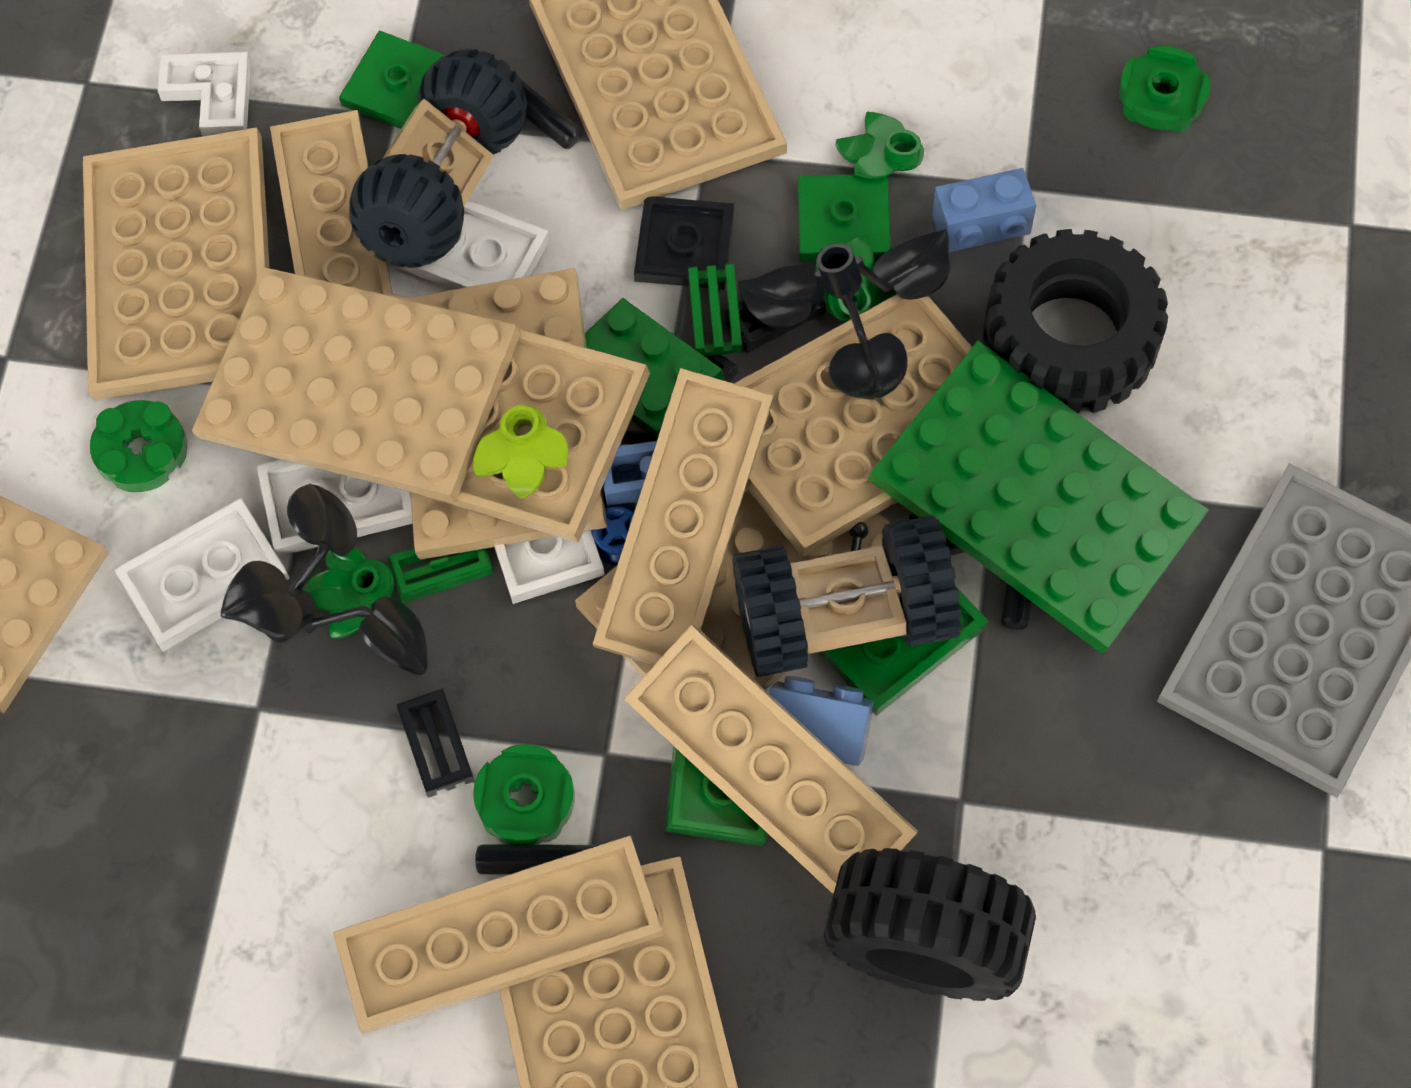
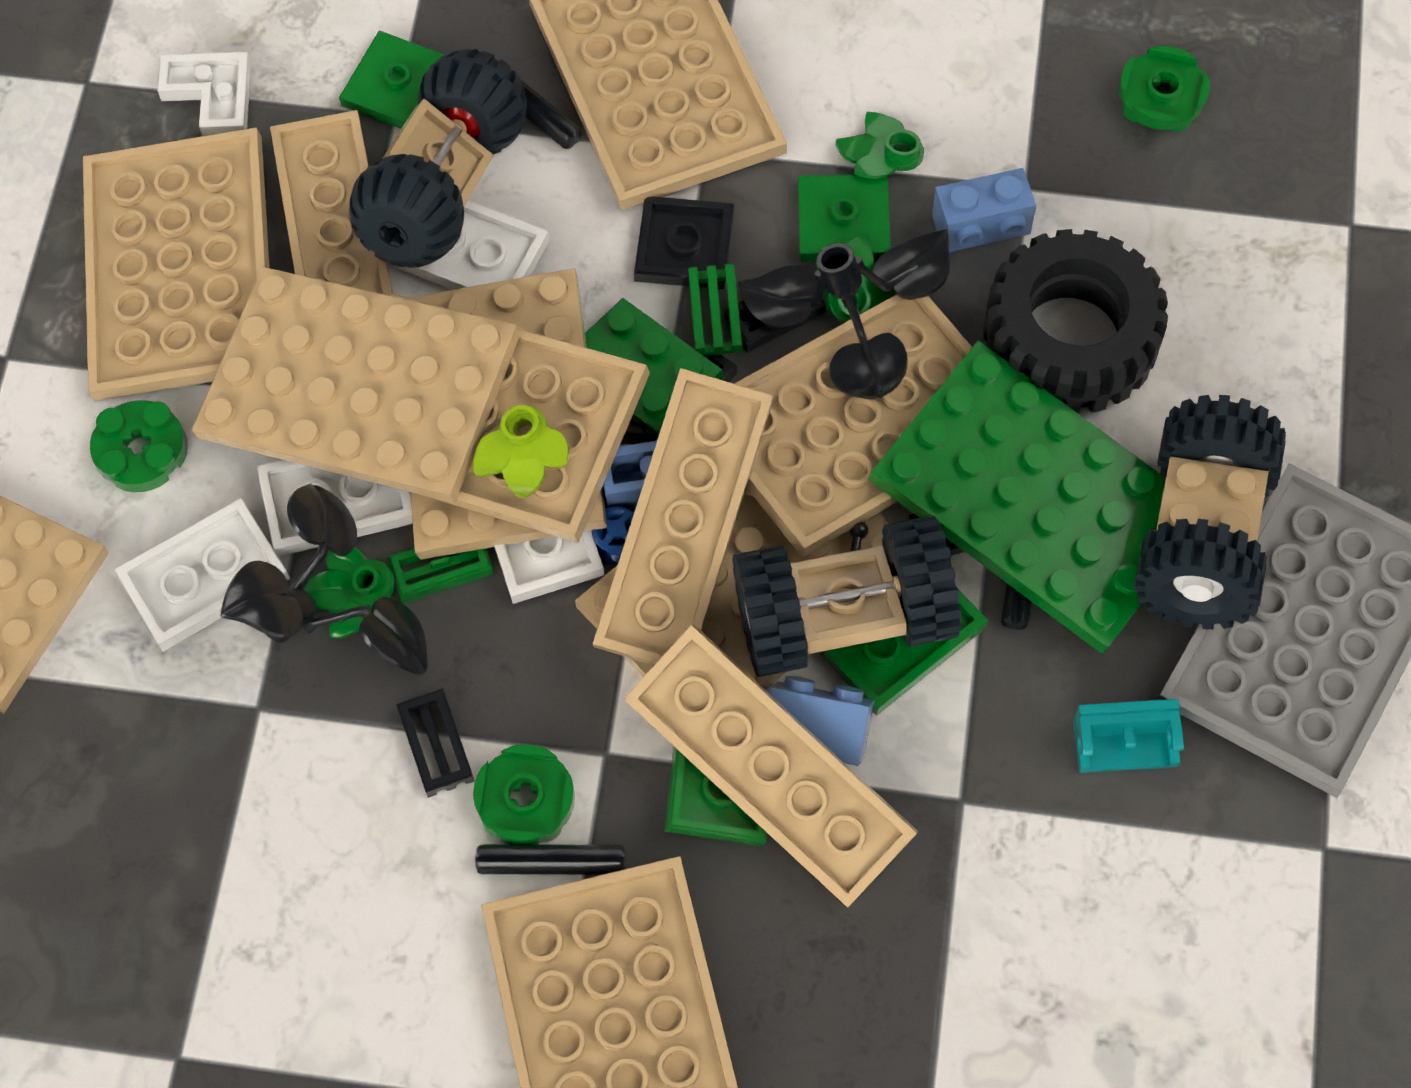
(496, 934): tan plate -> none
(930, 924): black tyre -> none
(1128, 735): none -> teal hinge
(1205, 548): none -> black plate

